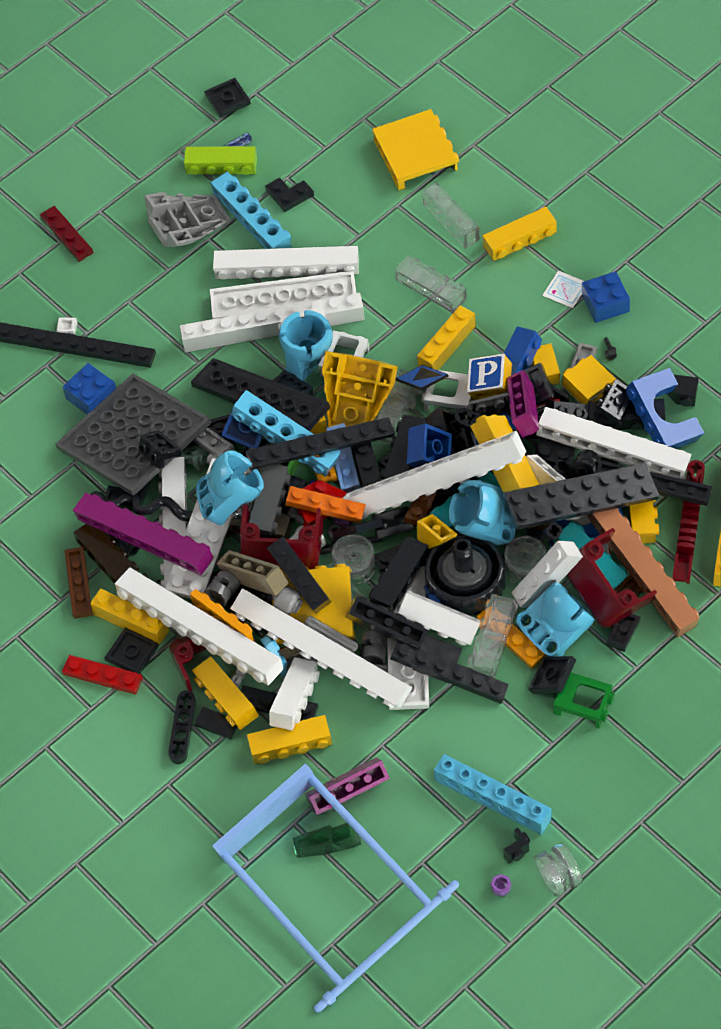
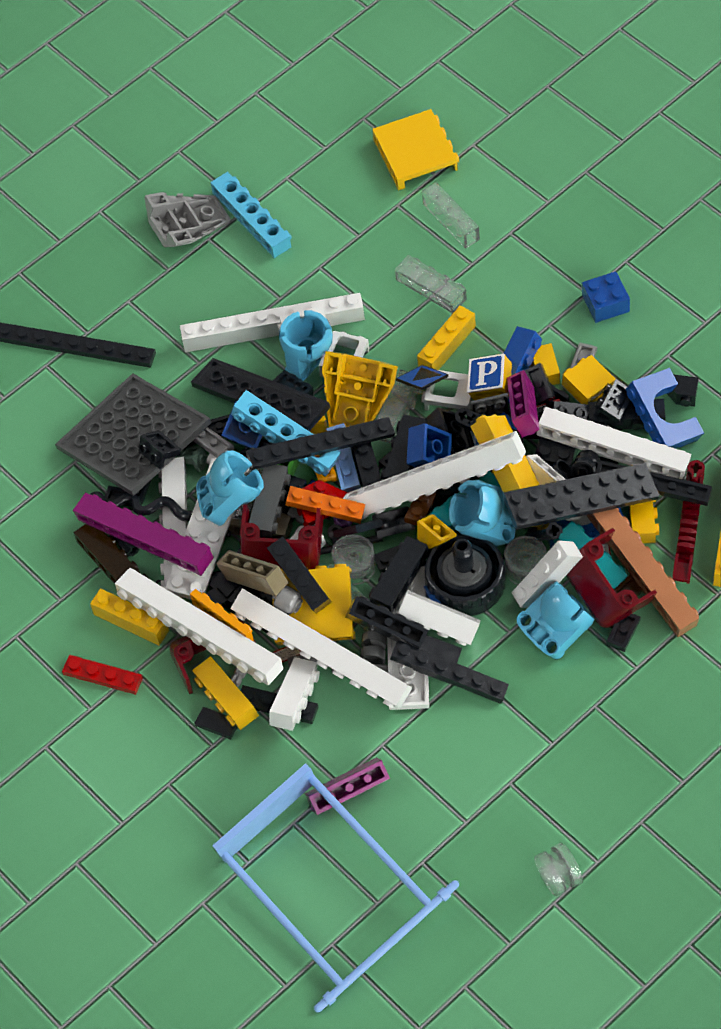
(66, 233): dark red plate -> none
(67, 325): white tile -> none
(78, 582): reddish brown plate -> none
(88, 388): blue brick -> none
(131, 651): black tile -> none
(185, 727): black beam -> none
(220, 160): lime brick -> none
(222, 587): dark grey wheel -> none
(227, 97): black plate -> none
(245, 139): axle -> none
(273, 647): medium azure hinge -> none
(279, 293): white plate -> none
(281, 743): yellow brick -> none
(285, 262): white brick -> none
(289, 197): black plate -> none
(326, 840): clear green slope -> none
(331, 634): light grey axle -> none
(492, 635): clear brick -> none
(492, 794): medium azure brick -> none
(501, 885): medium lavender tile -> none
(517, 849): black bracket -> none
(519, 233): yellow brick -> none
(521, 646): light orange plate -> none
(552, 674): black tile -> none
(564, 289): white sticker -> none
(565, 703): green window -> none
(610, 353): pearl dark grey hand -> none

